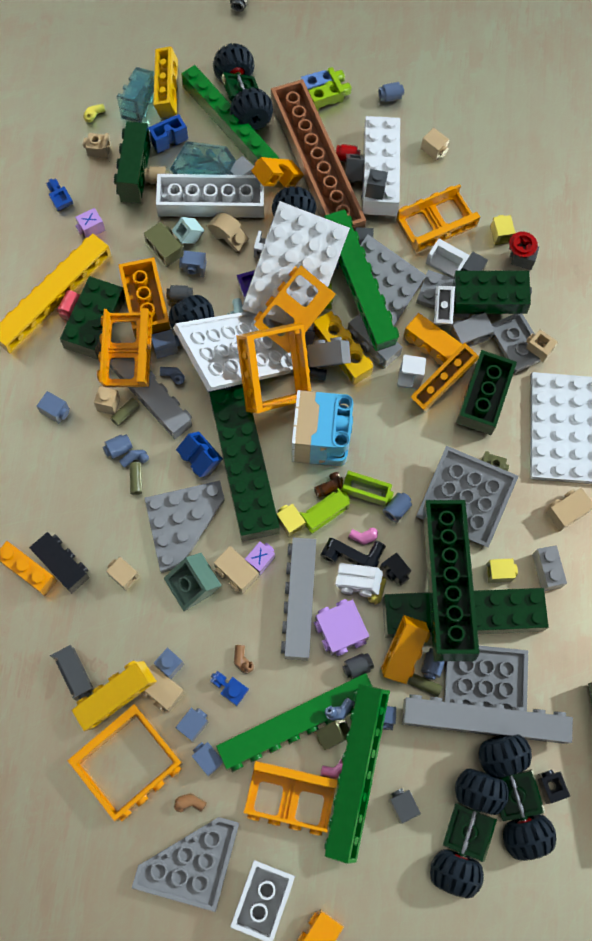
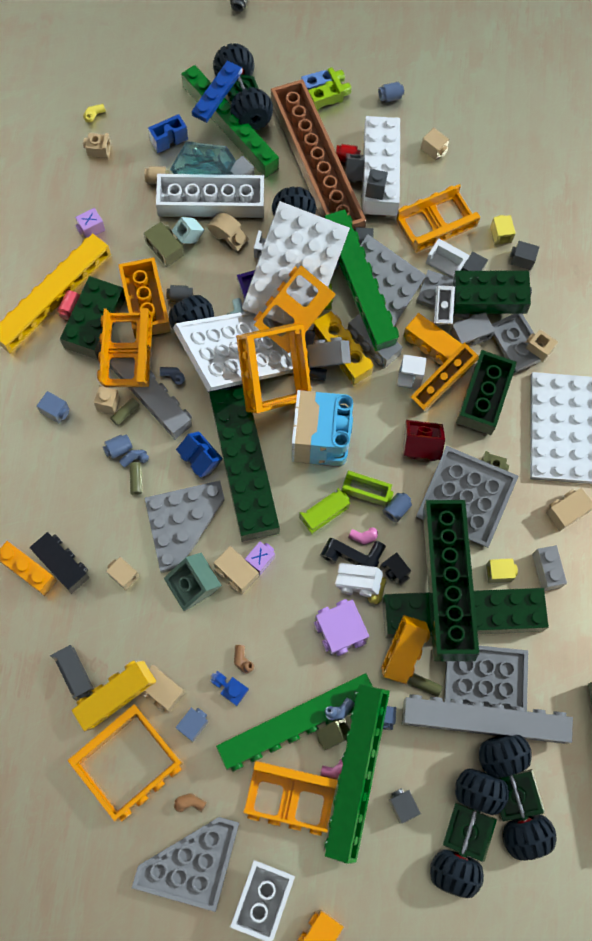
(58, 195): blue plate -> none
(132, 162): dark green brick -> none
(137, 95): clear light blue wedge -> none
(165, 82): yellow brick -> none
(165, 343): sand blue brick -> none
(169, 663): sand blue brick -> none
(193, 262): sand blue brick -> none
(207, 758): sand blue brick -> none
(217, 91): none -> blue plate
(272, 170): light orange arch -> none
(290, 519): light yellow brick -> none
(300, 599): light grey brick -> none
(327, 488): reddish brown arm -> none
(358, 665): dark grey brick -> none
(423, 440): none -> dark red slope
(431, 668): sand blue brick -> none
(526, 239): red gear -> none
(560, 789): black brick -> none

